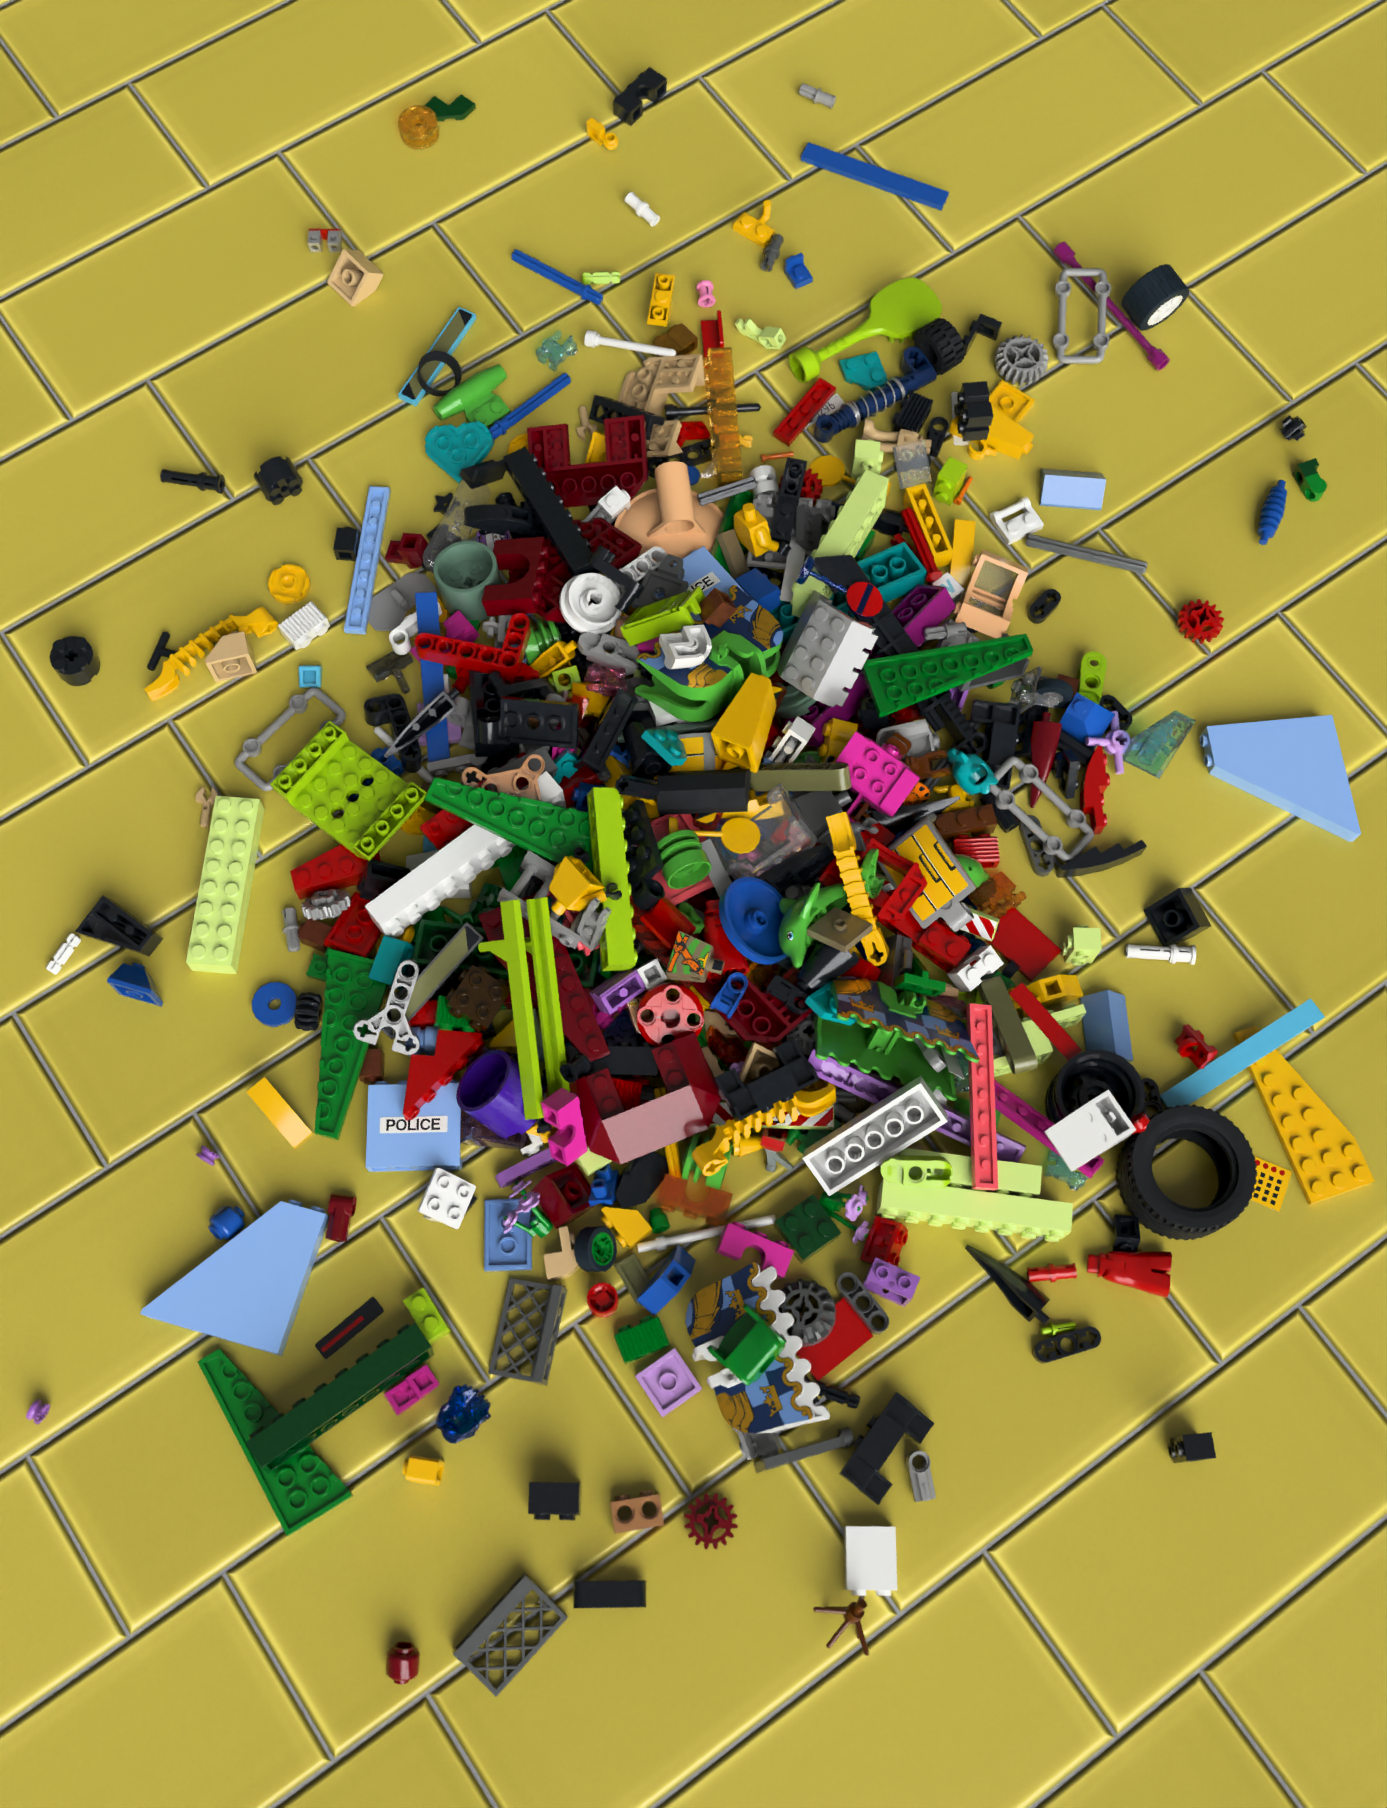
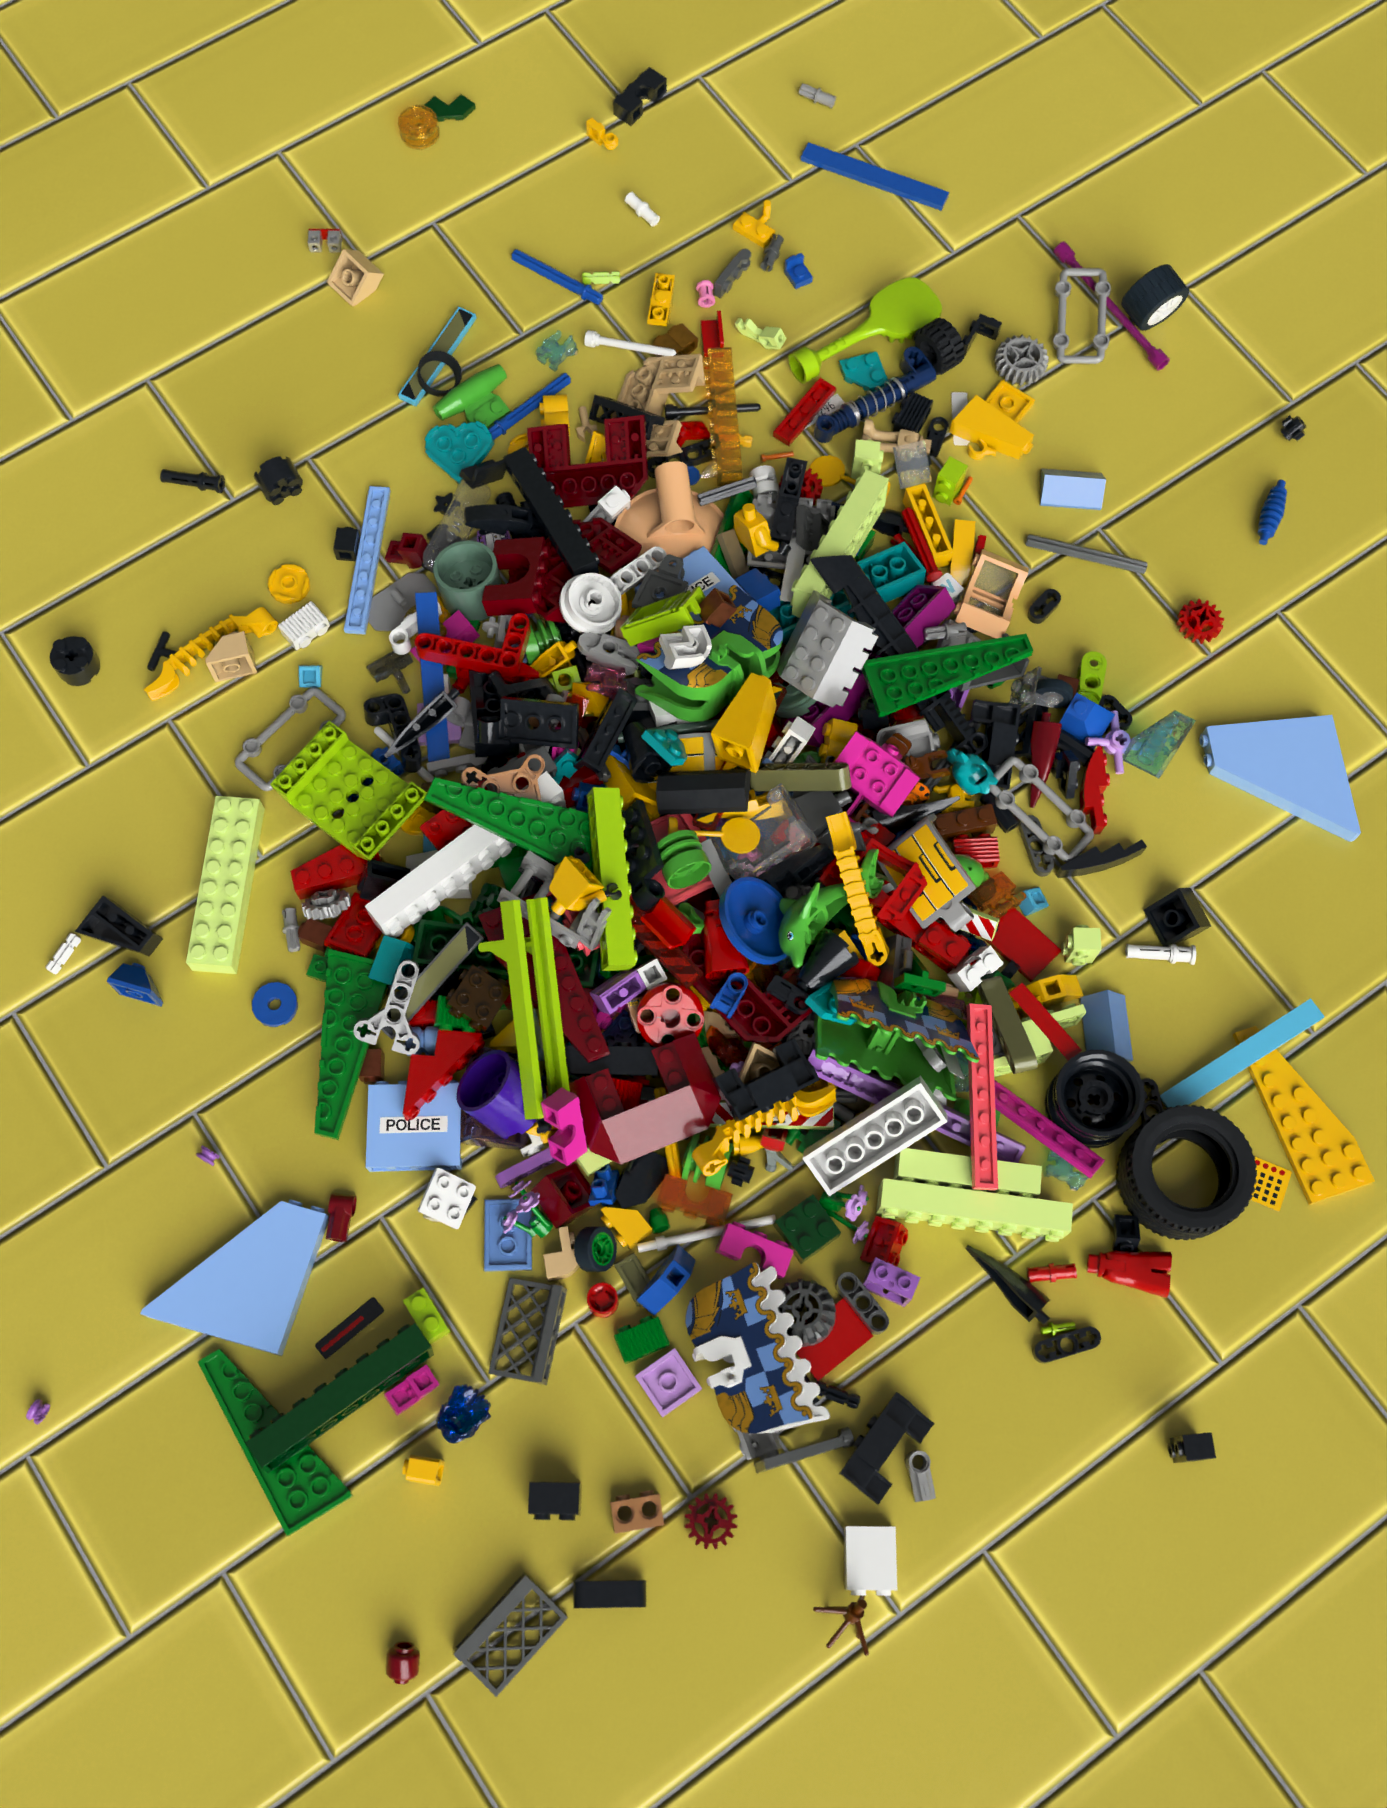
(206, 805): tan bar -> none
(226, 1222): blue head -> none
(279, 1112): yellow slope -> none
(308, 1011): black gear -> none
(554, 410): none -> yellow brick
(579, 1065): black bush -> none
(601, 561): black beam -> none
(637, 787): black axle -> none
(692, 960): torso -> none
(732, 271): none -> dark grey hinge
(740, 1171): none -> black gear
(749, 1346): green piece -> none
(839, 929): dark tan plate -> none
(861, 597): piece -> none
(896, 1171): lime piece -> none
(973, 411): black brick -> none
(980, 544): none -> red tile
(1019, 526): white plate -> none
(1034, 901): none -> medium azure slope
(1090, 1130): white slope -> none
(1140, 1122): red tile -> none
(1189, 1038): red hips -> none
(1309, 480): leg -> none

